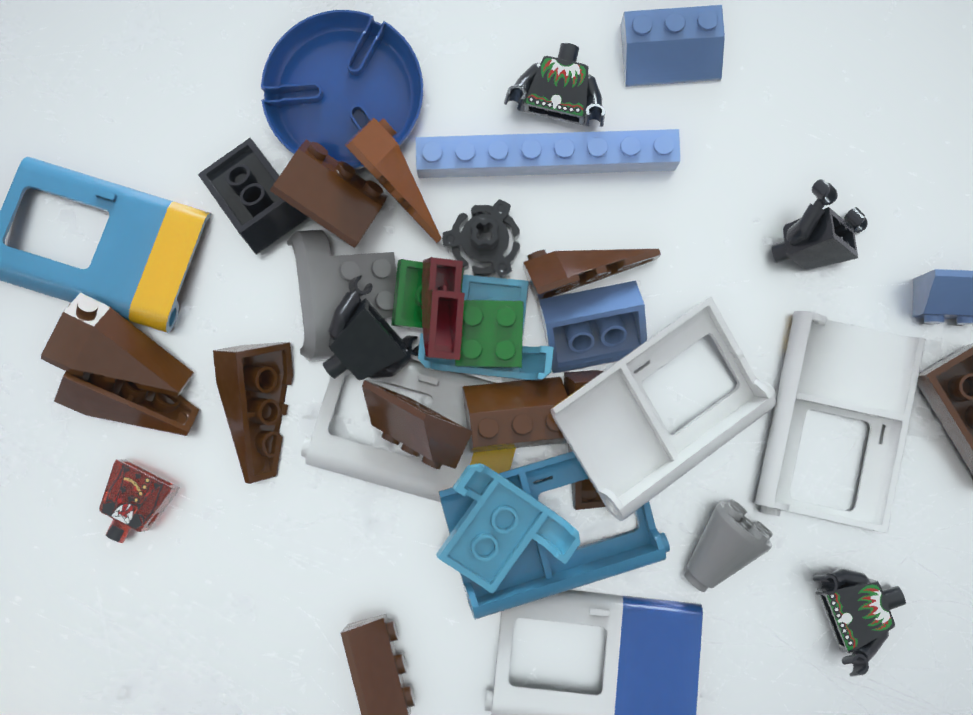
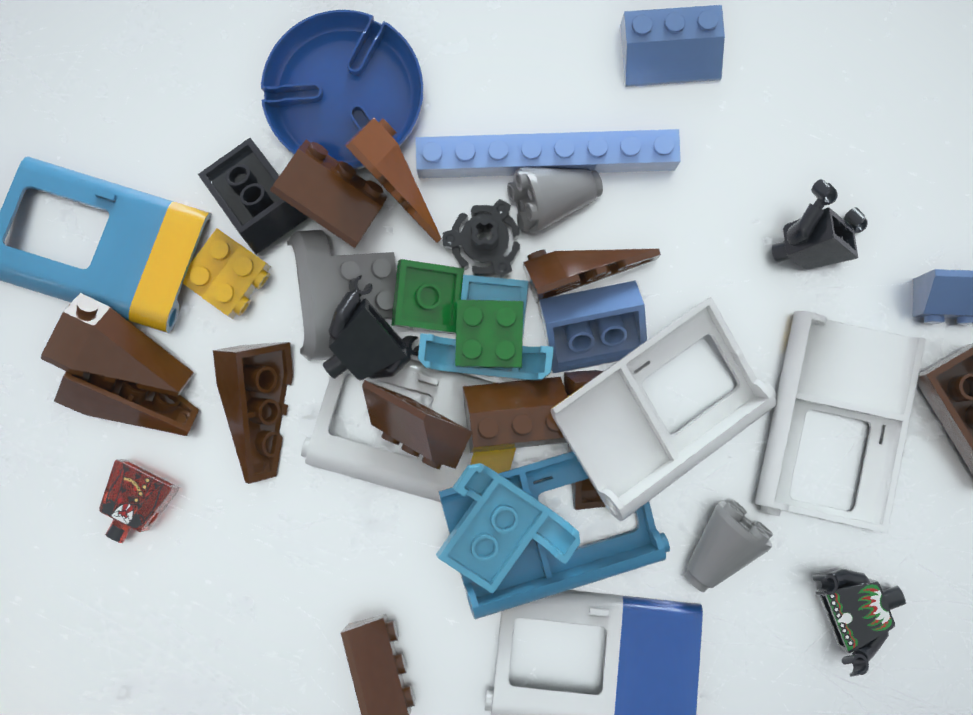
(226, 274): none -> yellow plate
(442, 308): dark red slope -> none
(551, 194): none -> light grey cone
(559, 89): black torso -> none

